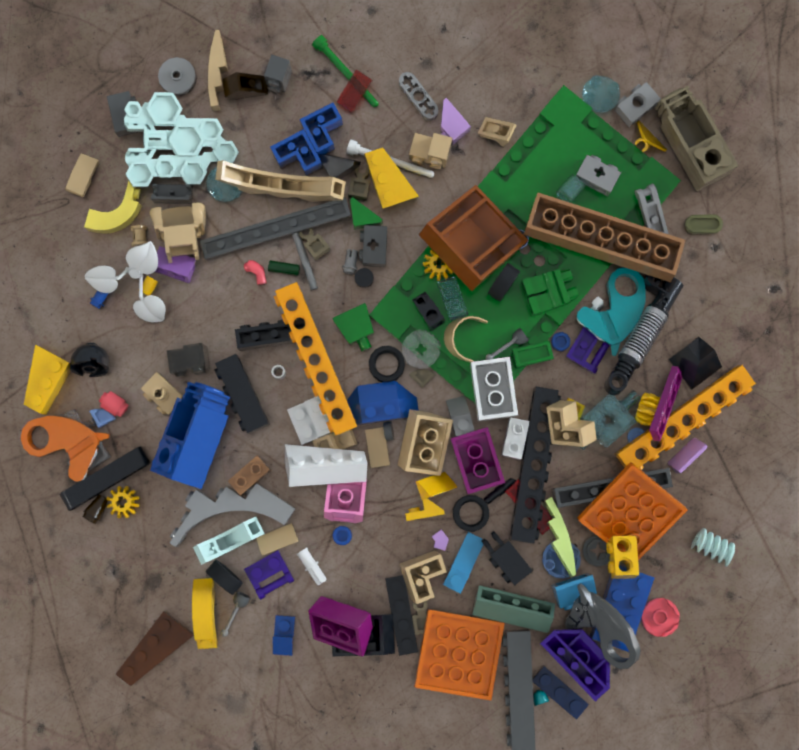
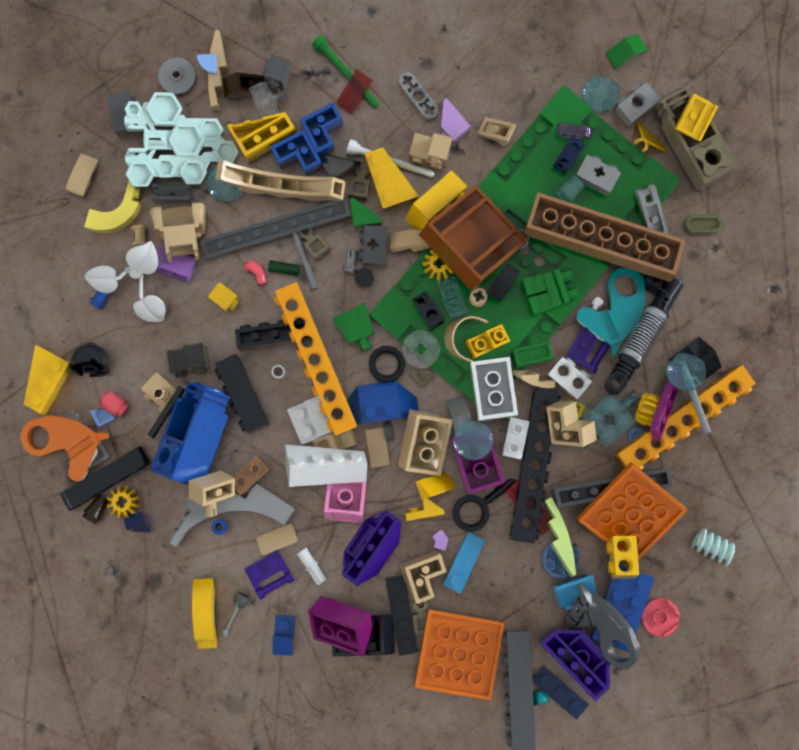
(137, 523): none -> clear blue slope
(149, 285): yellow hinge -> none
(158, 643): reddish brown wing -> none
(166, 412): none -> pearl dark grey bar
(208, 62): none -> light blue tile
(210, 489): none -> tan brick
(215, 524): none -> blue pin
(224, 297): none -> yellow brick
(224, 577): black tyre -> none
(228, 540): light aqua arch -> none
(258, 135): none -> yellow wedge
(265, 100): none -> clear plate
(342, 535): blue tile -> none
(371, 547): none -> dark purple wedge
(407, 239): none -> tan slope
(435, 200): none -> yellow wedge
(473, 440): none -> clear light blue dish
(483, 295): none -> tan bush
(487, 341): none -> yellow slope
(508, 560): black hinge -> none
(513, 609): sand green brick -> none
(518, 338): hinge -> none
(534, 379): none -> tan slope
(560, 341): blue tile -> none
(566, 382): none -> white brick
(569, 155): none -> clear blue leg
(577, 131): none -> beam
(590, 556): dark grey gear -> none
(626, 50): none -> green slope
(686, 372): none -> clear light blue dish
(687, 455): lavender slope -> none
(696, 117): none -> yellow plate
(699, 412): none -> light grey bar

